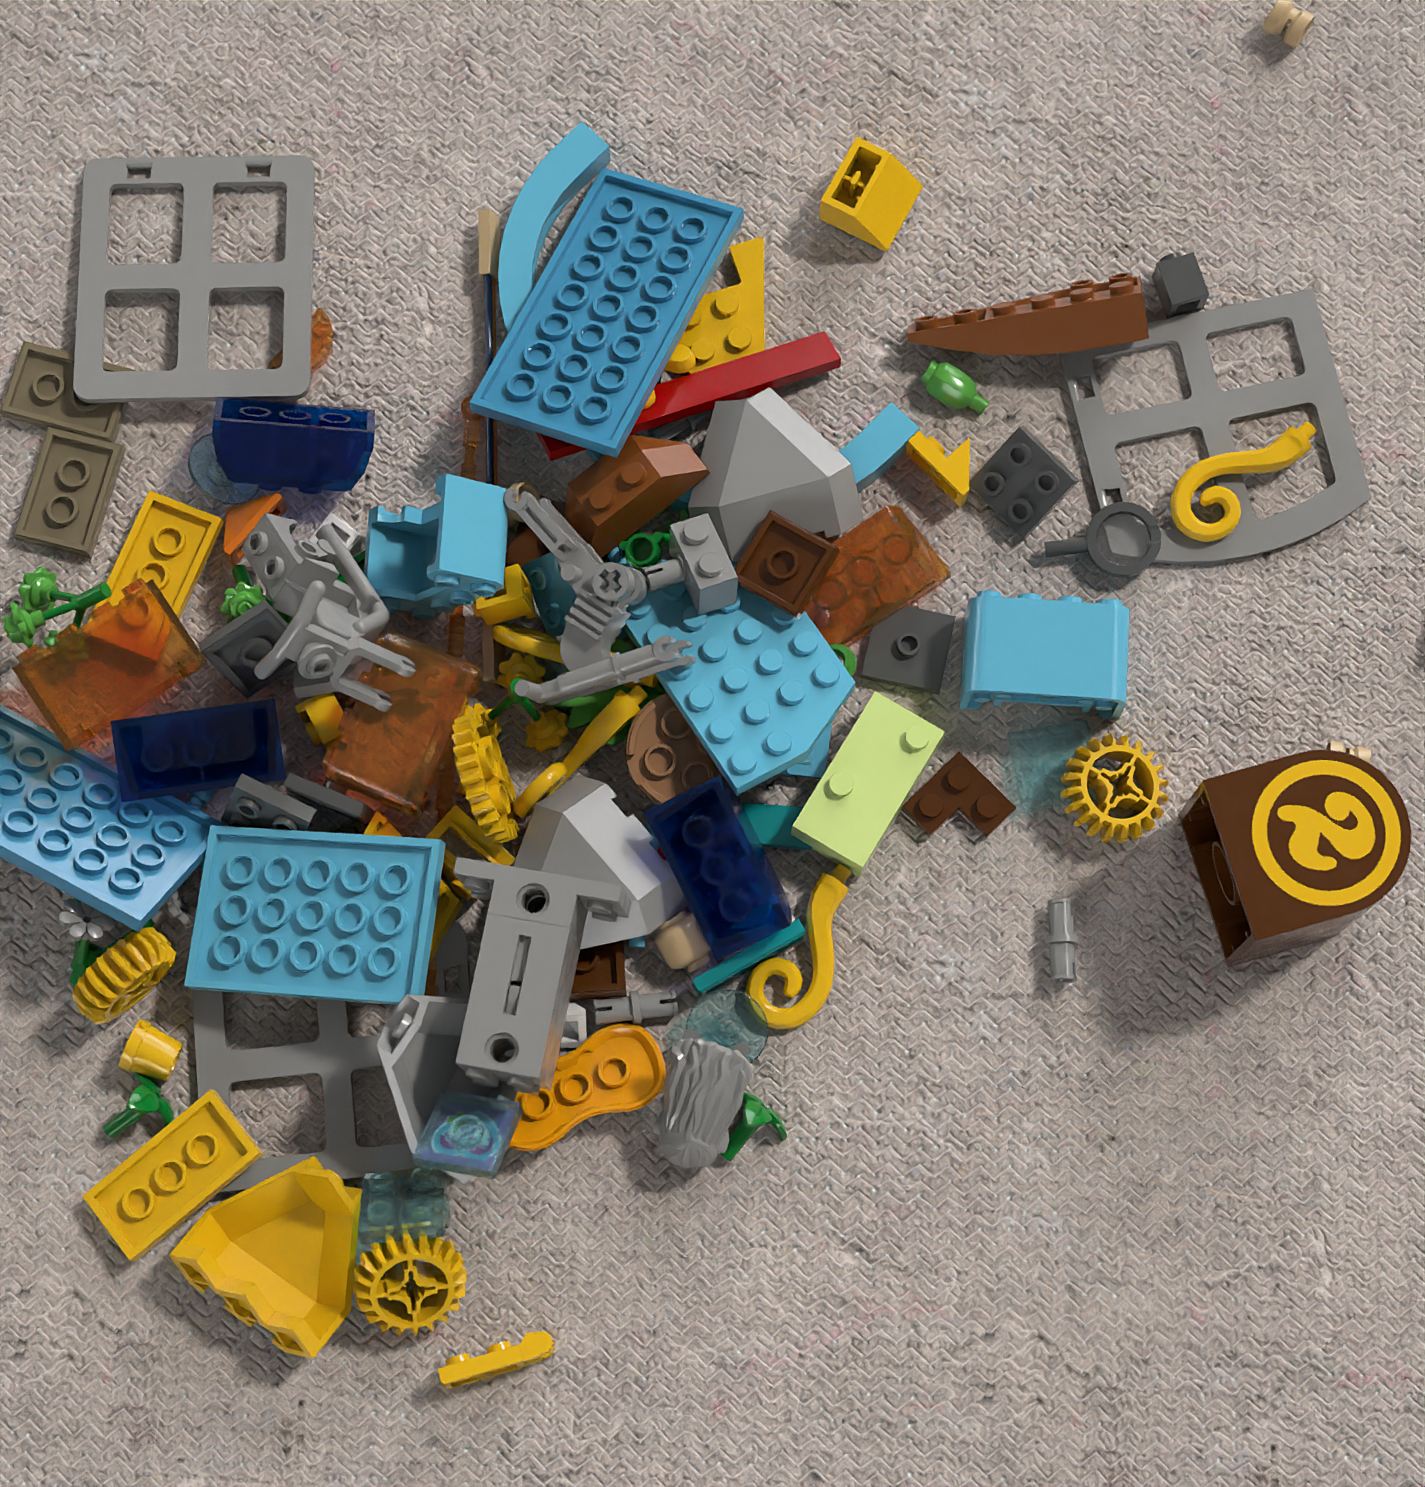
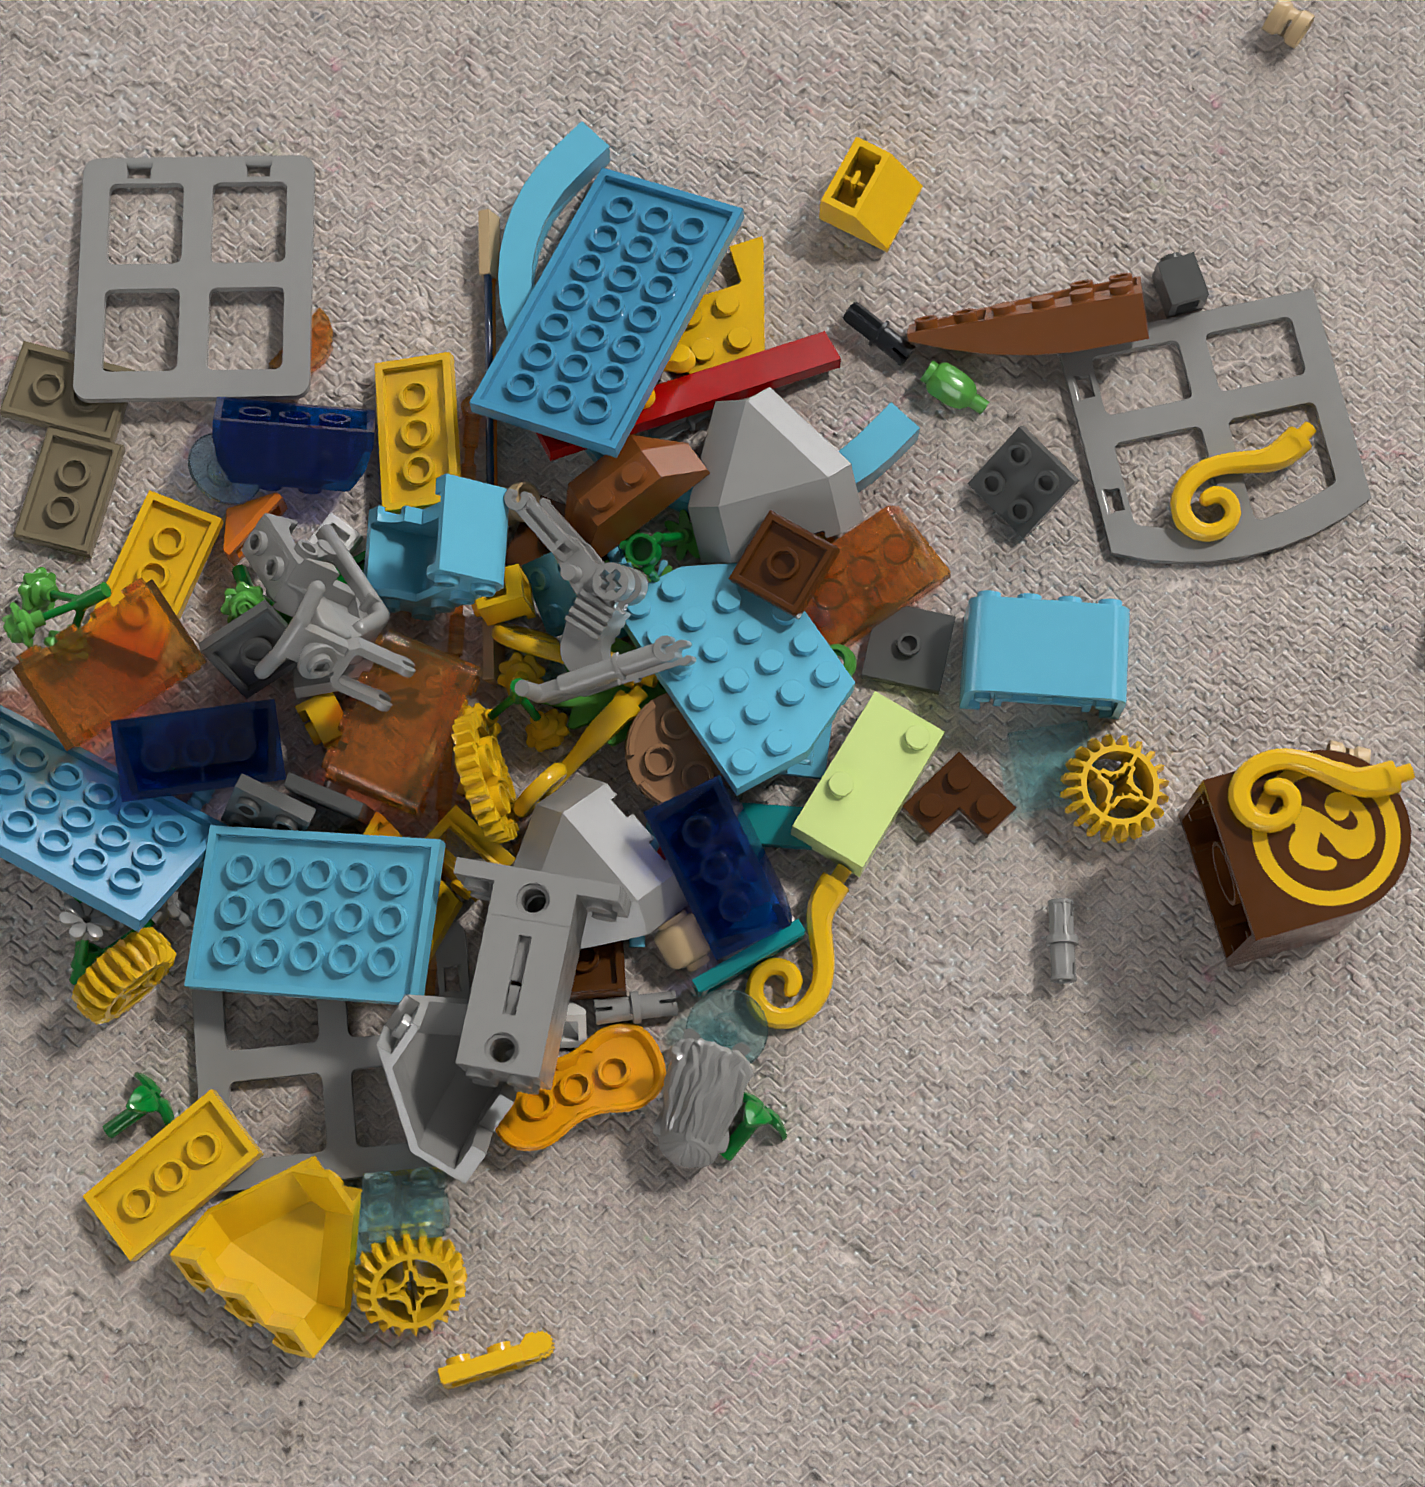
(150, 1052): yellow piece -> none
(416, 428): none -> yellow plate
(467, 1134): clear light blue tile -> none
(698, 563): light grey brick -> none
(878, 333): none -> black axle
(948, 472): yellow slope -> none
(1119, 540): piece -> none
(1366, 782): none -> yellow plant

